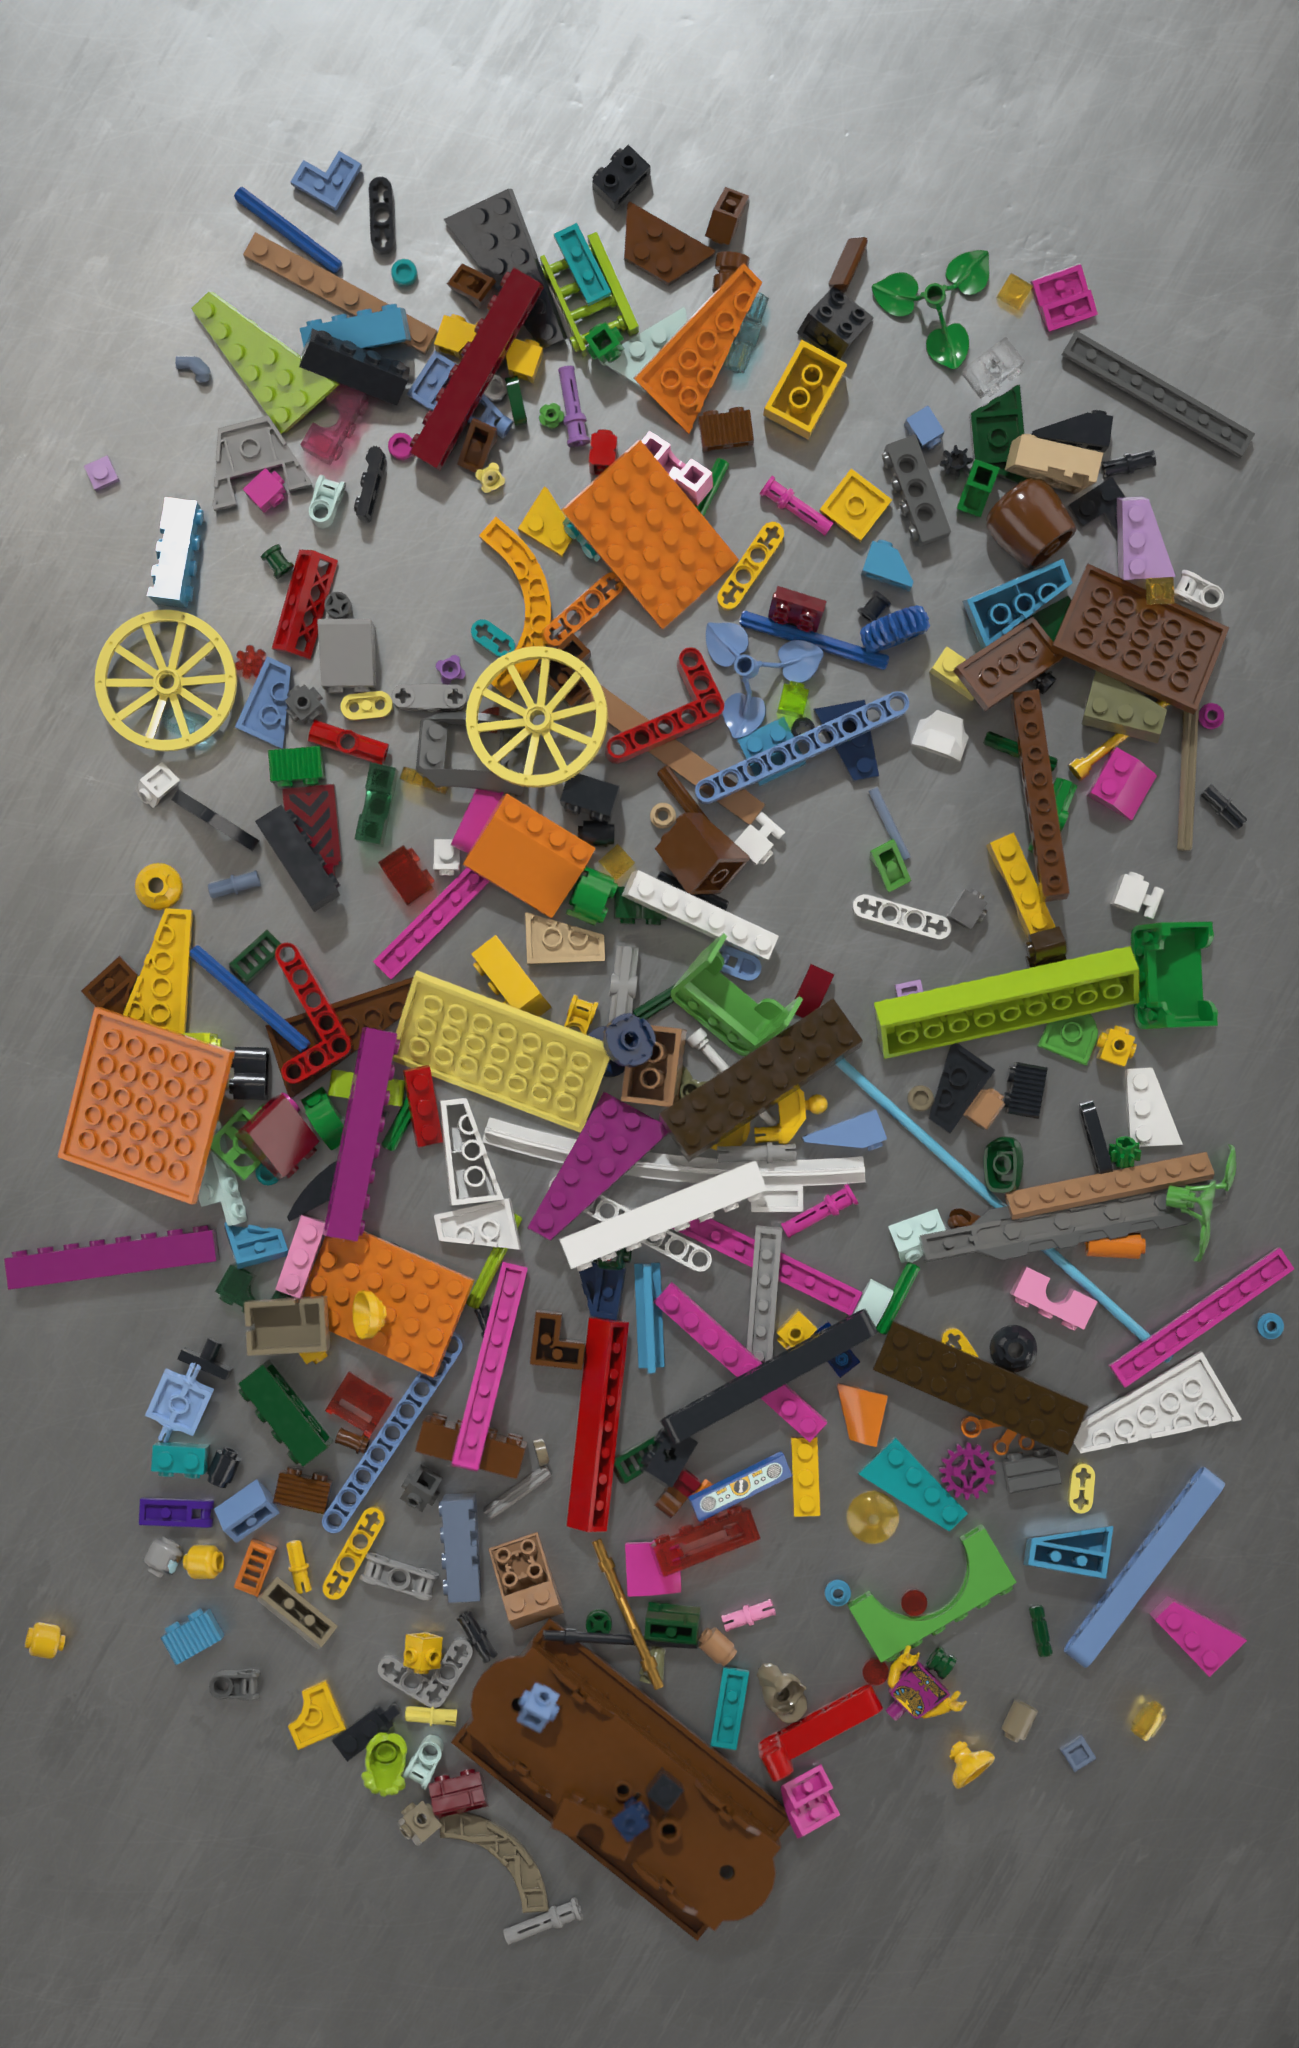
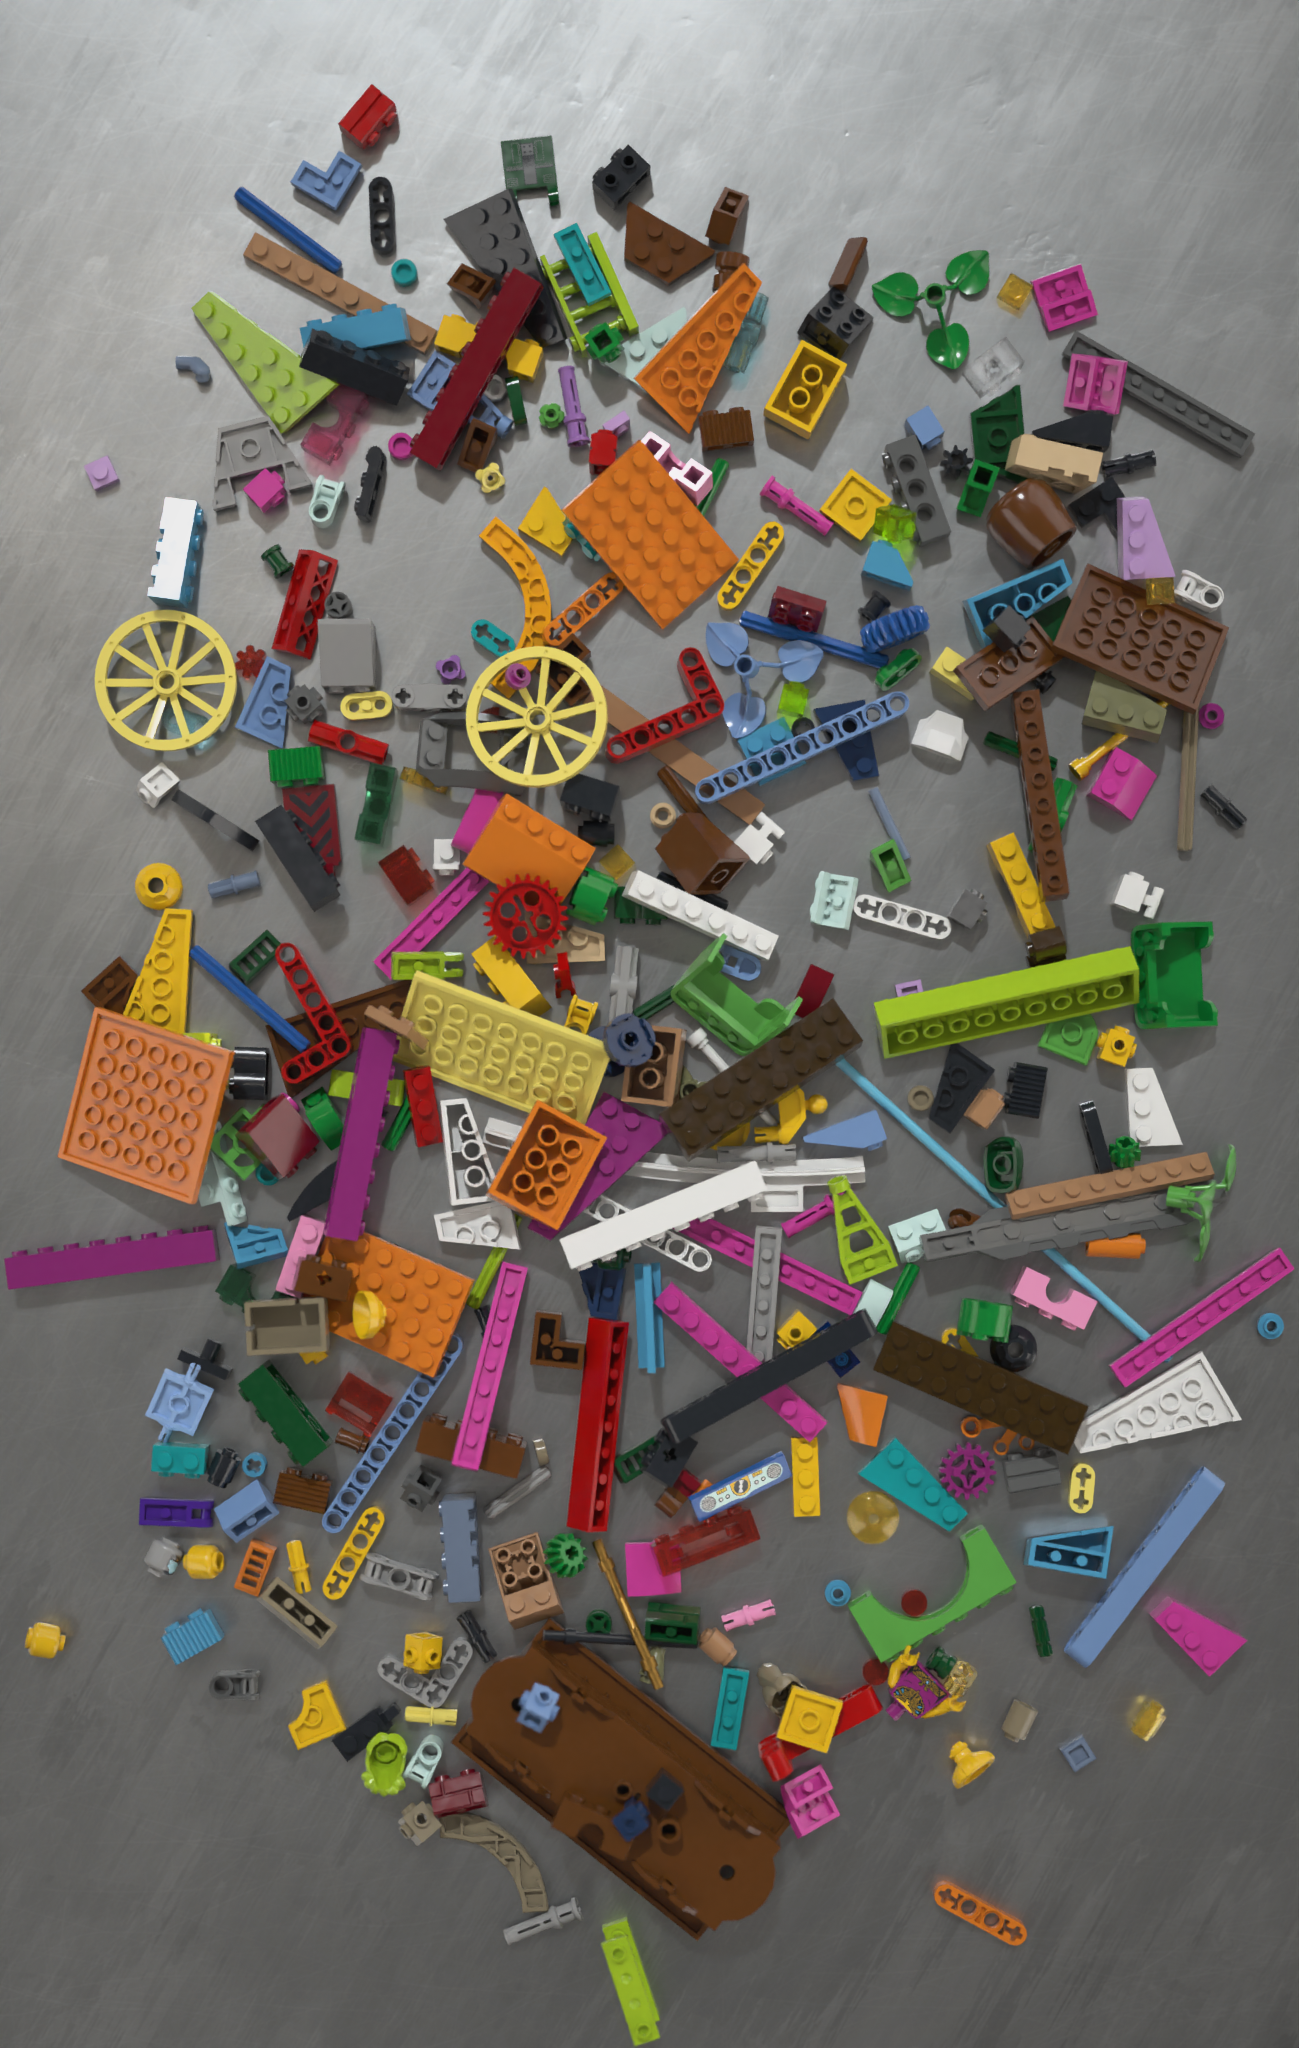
(255, 1456): none -> dark azure bush
(307, 1282): none -> reddish brown brick
(368, 117): none -> red brick
(402, 1027): none -> medium nougat wing
(432, 963): none -> lime hinge
(513, 680): none -> magenta plate
(530, 166): none -> dark green flag
(546, 904): none -> red gear
(546, 1165): none -> orange slope
(562, 972): none -> red plate
(565, 1555): none -> green gear
(618, 424): none -> lavender plate
(630, 1981): none -> lime fence
(809, 1719): none -> yellow plate
(833, 900): none -> light aqua bracket
(869, 1260): none -> lime plate
(894, 523): none -> clear neon green brick
(899, 668): none -> green plate
(960, 1678): none -> clear yellow beam
(981, 1910): none -> orange beam
(984, 1320): none -> green brick
(1007, 629): none -> black brick
(1095, 383): none -> dark pink slope

